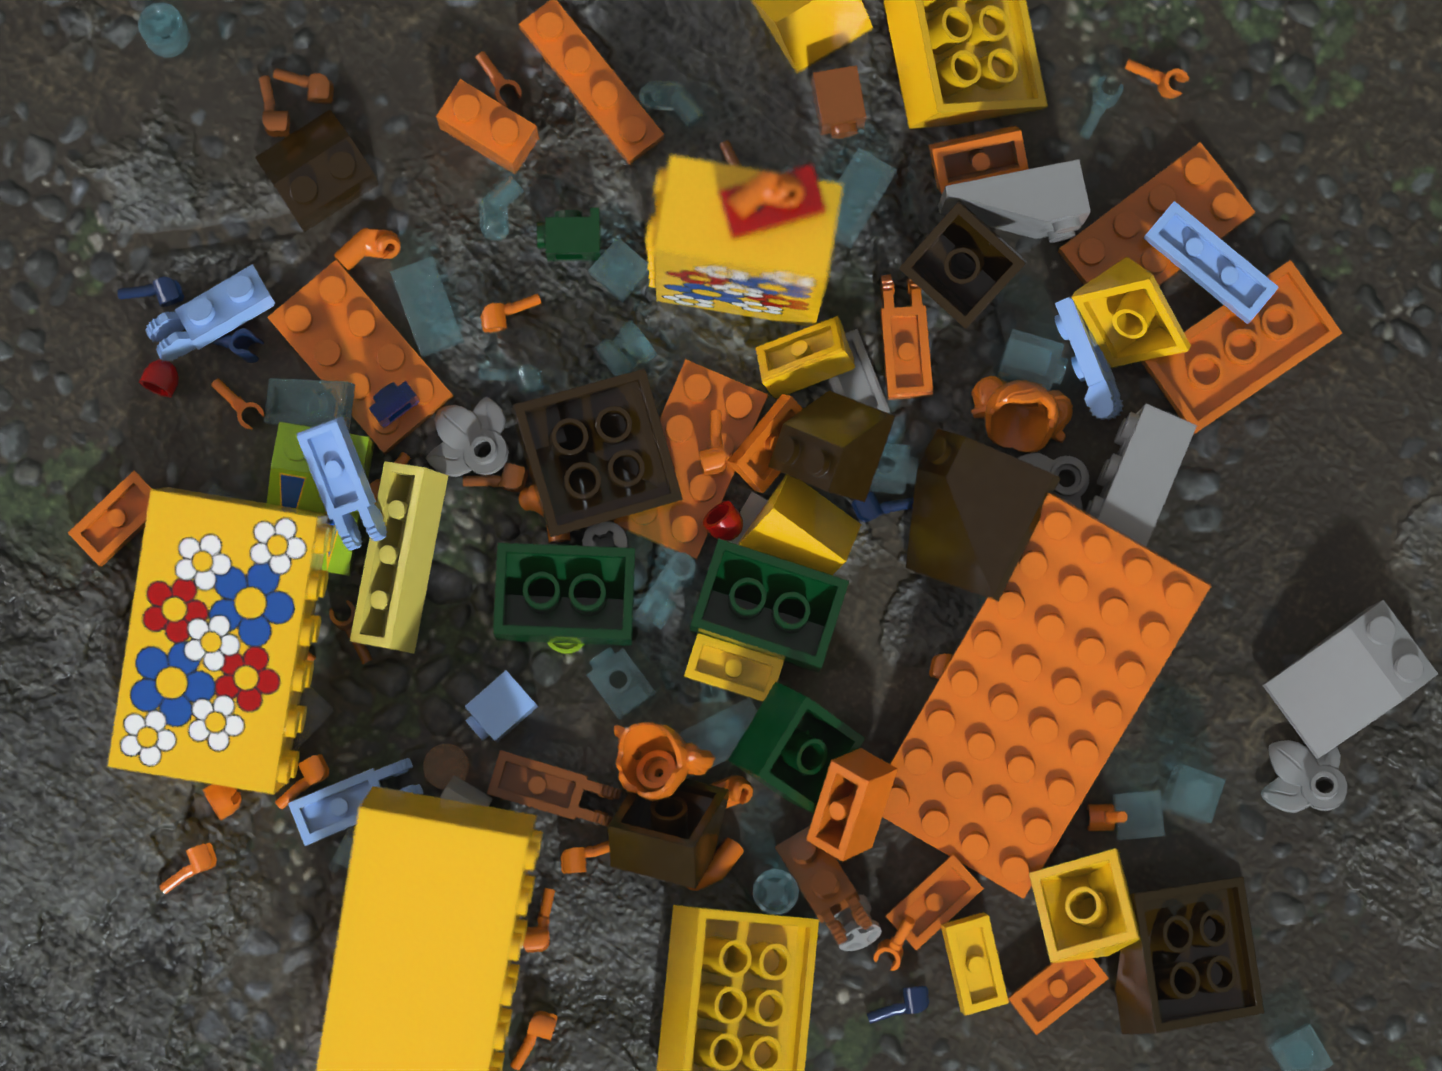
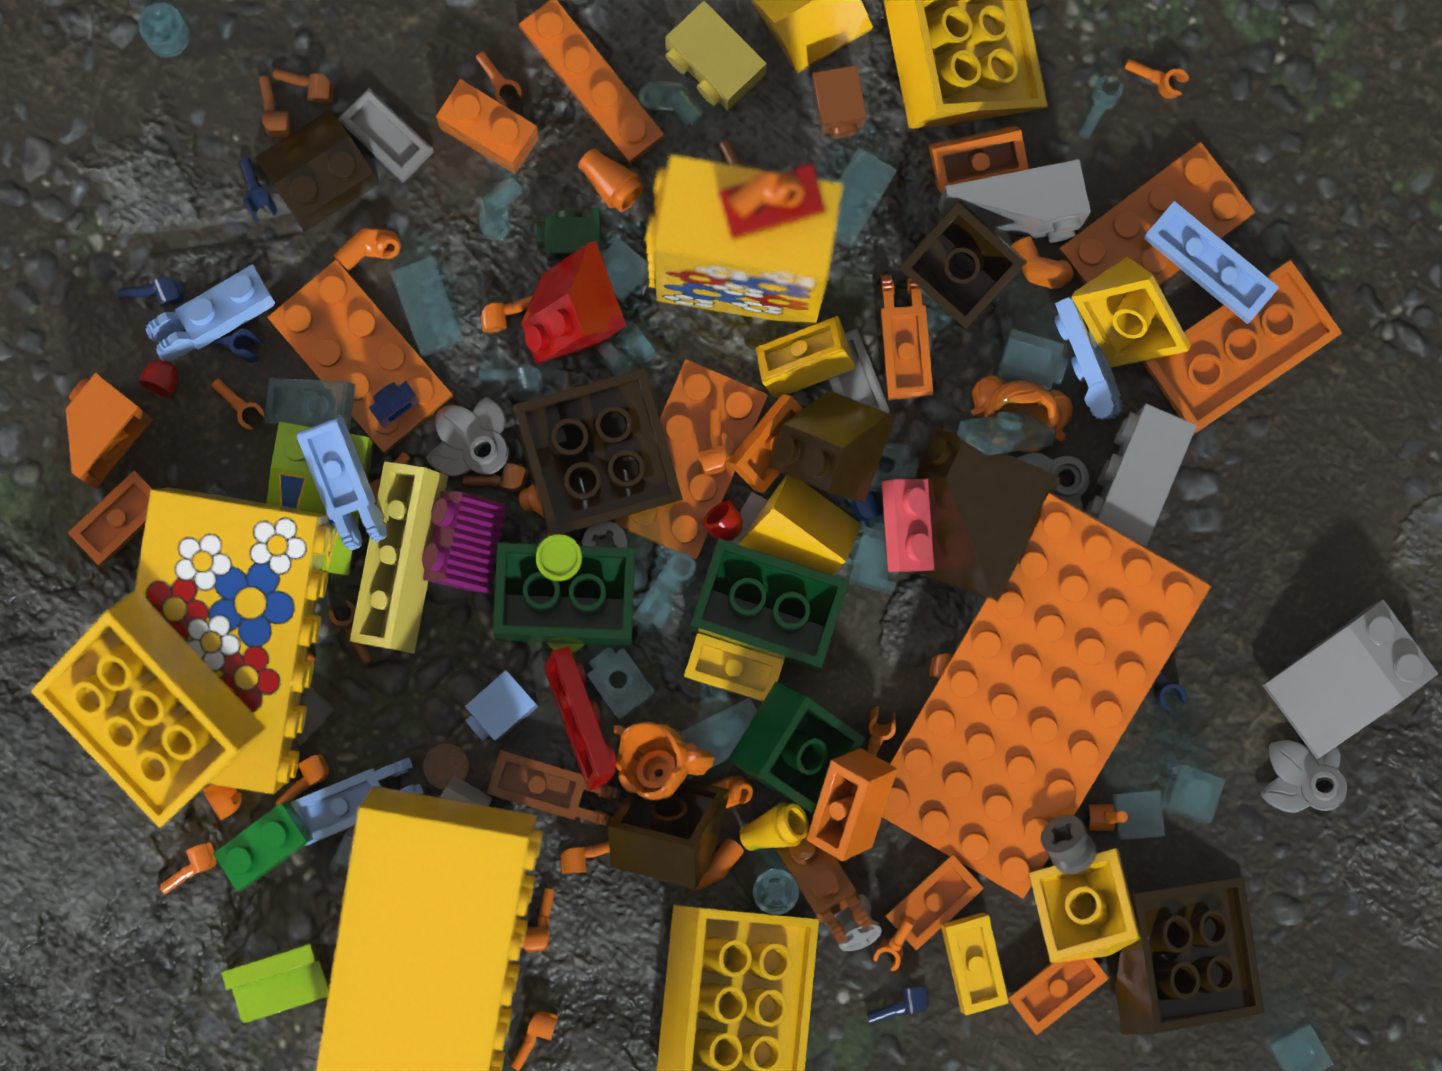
(101, 428): none -> orange slope
(147, 708): none -> yellow slope
(256, 195): none -> dark blue hand
(263, 846): none -> green plate
(277, 983): none -> lime panel
(385, 135): none -> light grey tile
(463, 541): none -> magenta brick
(558, 557): none -> lime piece
(572, 308): none -> red slope
(580, 718): none -> red plate
(613, 182): none -> orange cone
(714, 56): none -> light yellow brick
(778, 827): none -> yellow cone
(870, 561): none -> clear light blue brick
(878, 731): none -> orange hand
(907, 525): none -> coral plate
(1006, 433): none -> clear light blue plate
(1041, 270): none -> orange arm
(1068, 844): none -> dark grey wheel
(1163, 685): none -> dark blue hand

